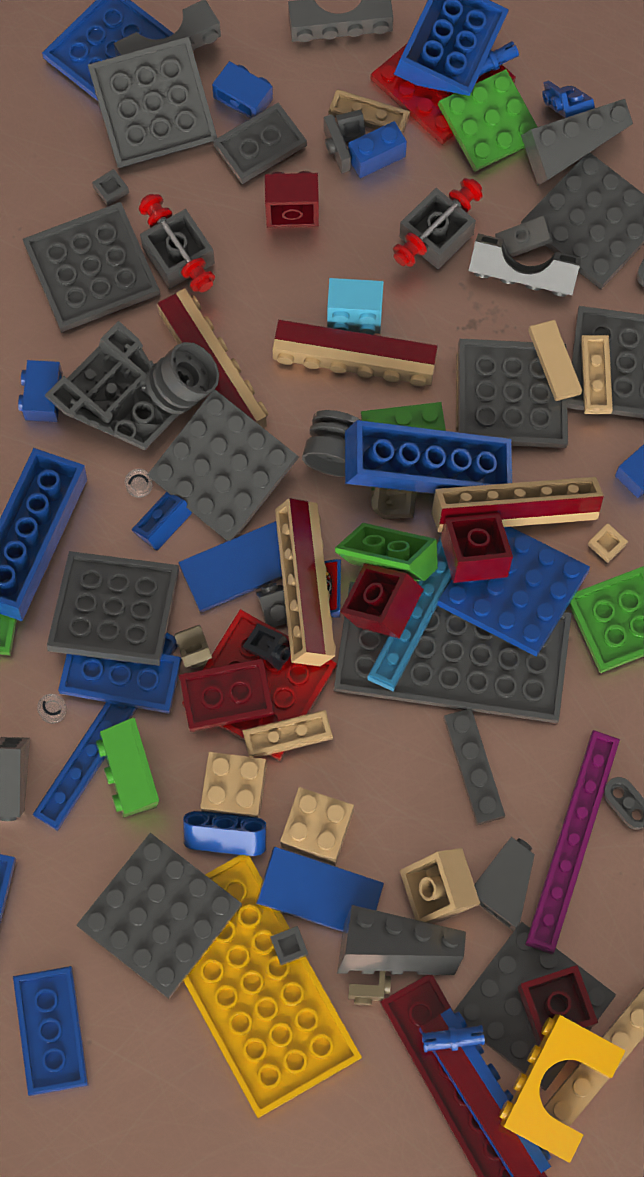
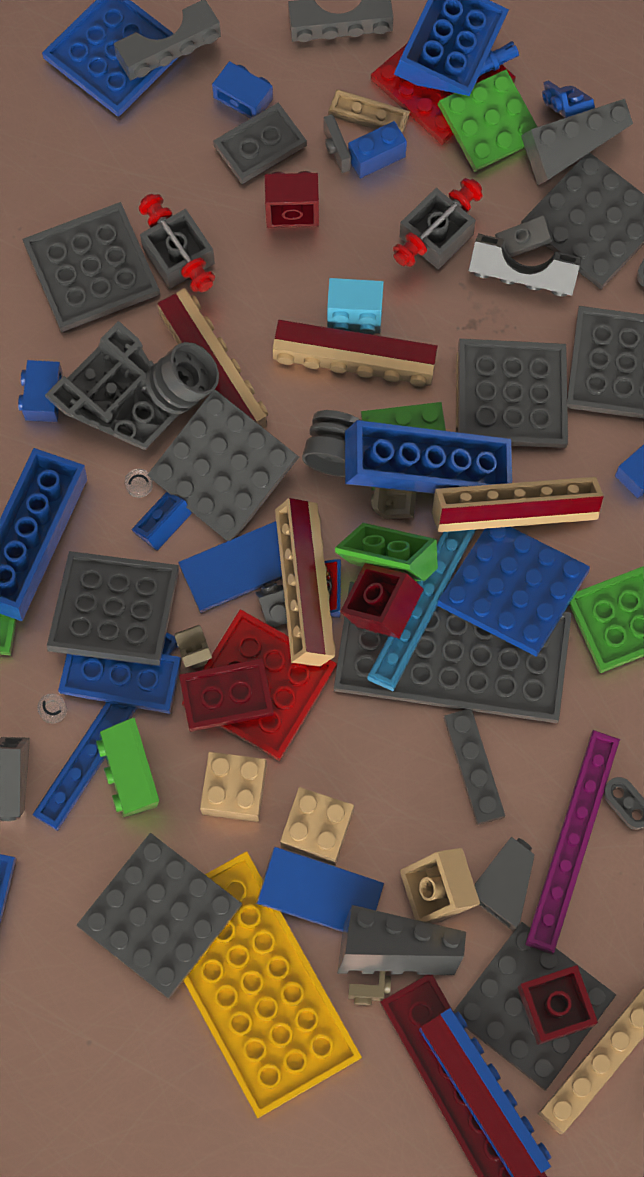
(50, 1031): blue tile -> none
(110, 187): dark grey plate -> none
(152, 102): dark grey plate -> none
(224, 833): blue beam -> none
(268, 645): black bracket -> none
(287, 734): tan tile -> none
(289, 945): dark grey plate -> none
(351, 125): dark grey plate -> none
(453, 1038): blue pin -> none
(476, 547): dark red brick -> none
(526, 1113): yellow arch -> none
(555, 360): tan tile -> none
(596, 374): tan tile -> none
(607, 543): tan plate -> none

